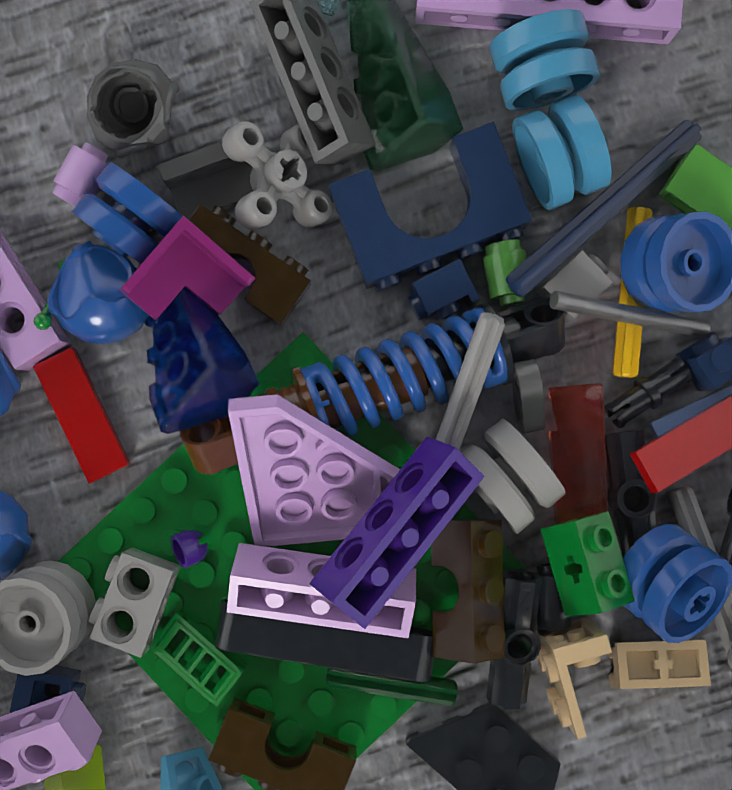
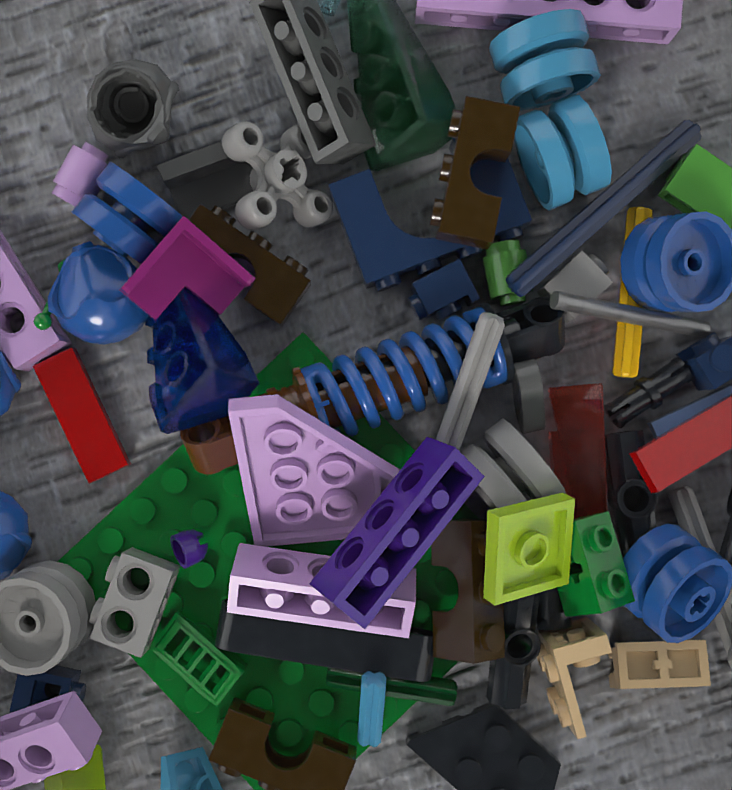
(371, 709): none -> dark azure axle
(480, 132): none -> dark brown arch
(528, 547): none -> lime plate

